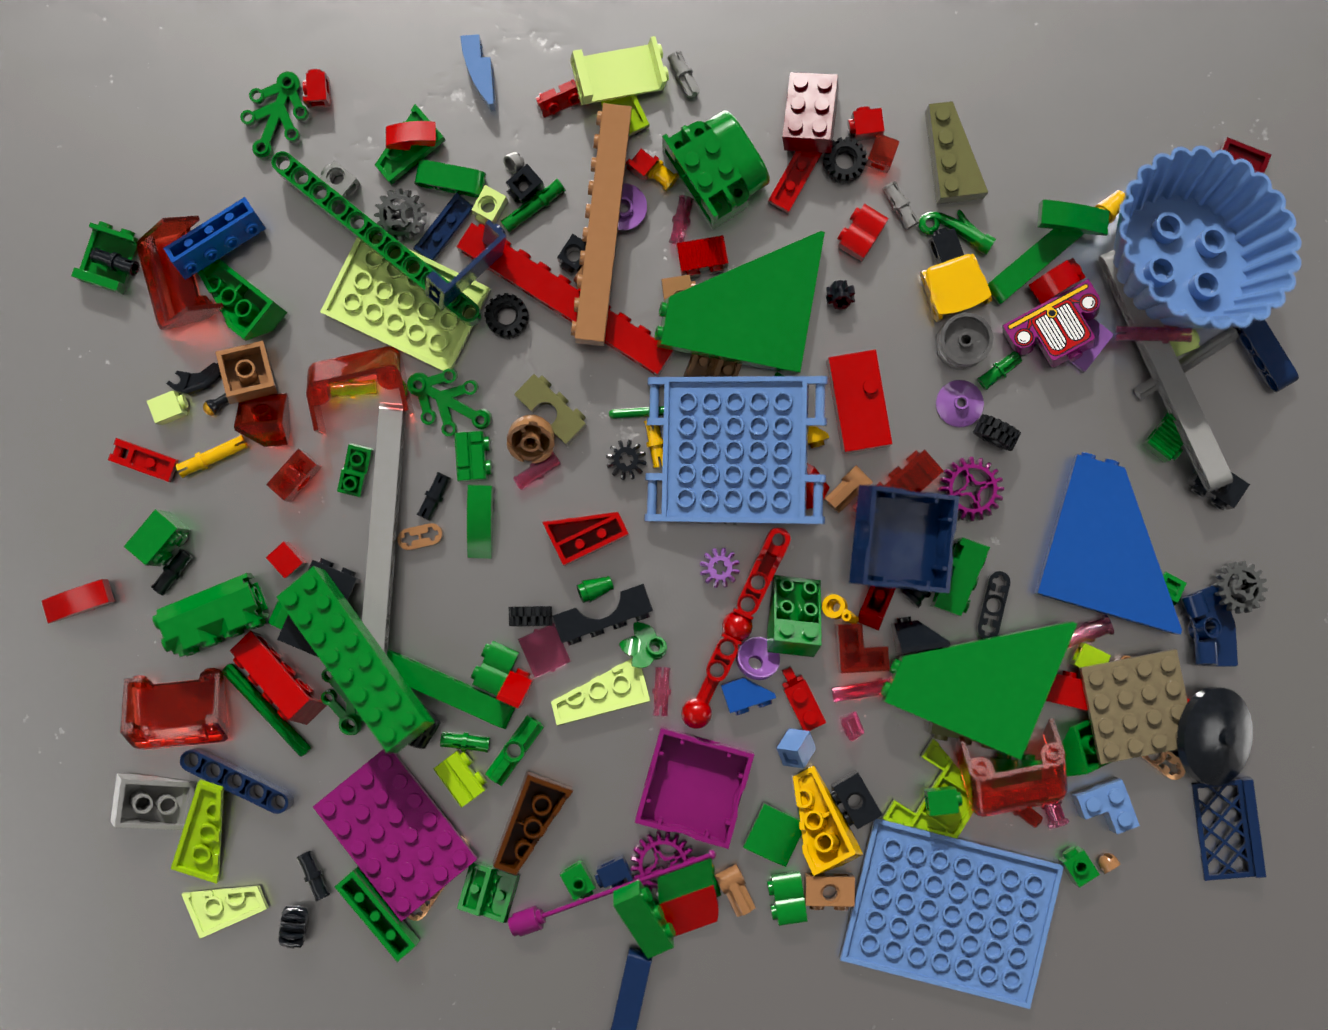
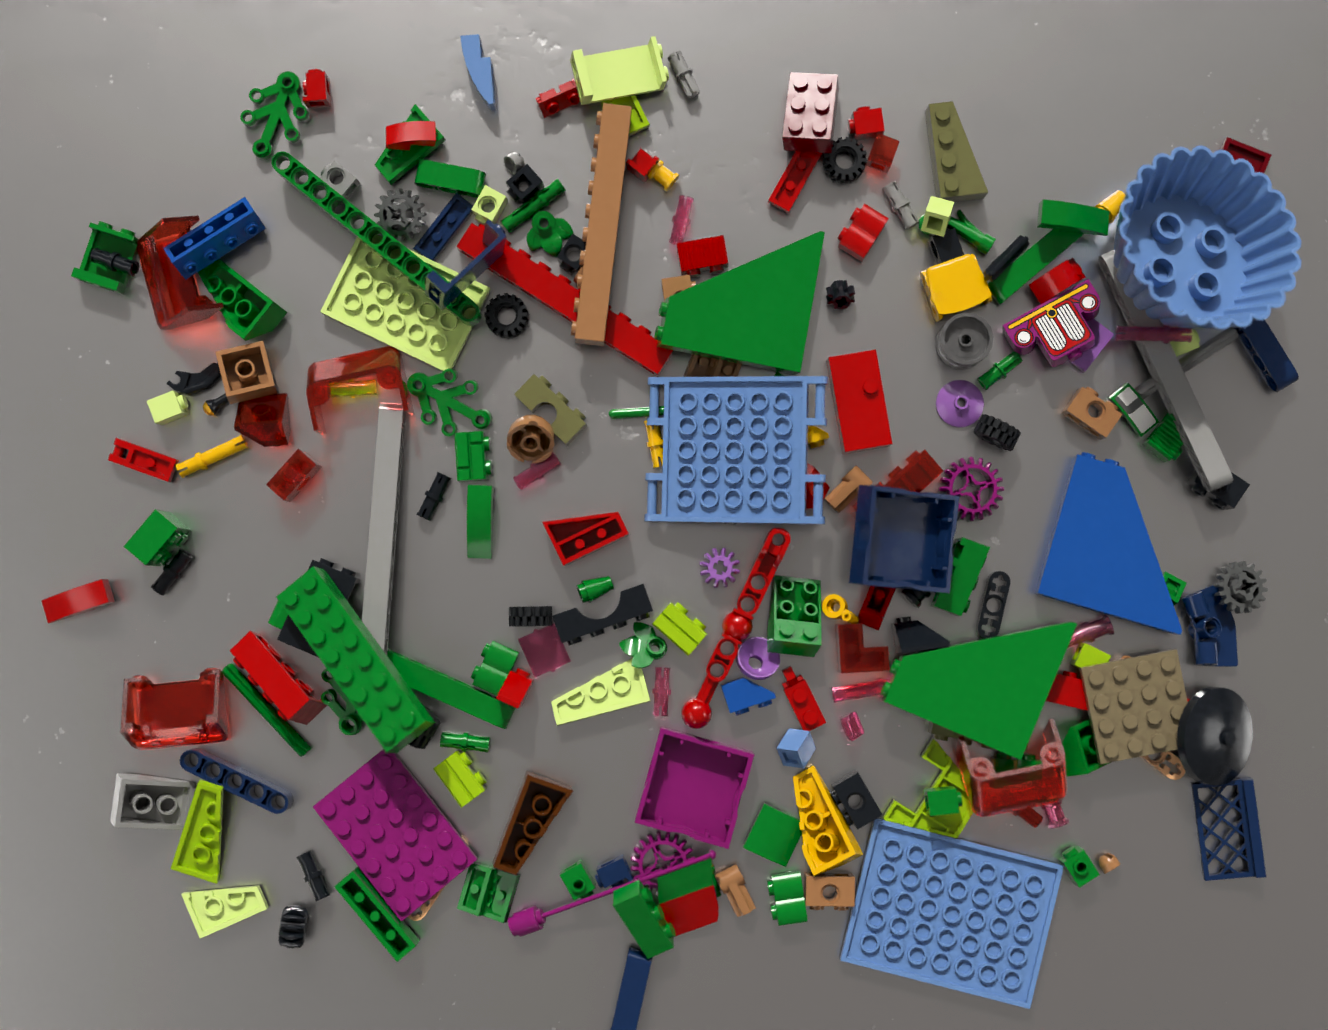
(211, 615): green brick -> none
(286, 559): red panel -> none
(355, 470): green slope -> none
(418, 531): medium nougat beam -> none
(505, 762): green piece -> none
(550, 236): none -> green plate
(622, 466): black gear -> none
(637, 207): medium lavender dish -> none
(679, 628): none -> lime brick
(717, 166): green brick -> none
(937, 216): none -> yellowish green brick
(1006, 258): none -> black axle
(1078, 412): none -> medium nougat brick
(1108, 799): medium blue brick -> none
(1134, 409): none -> slope

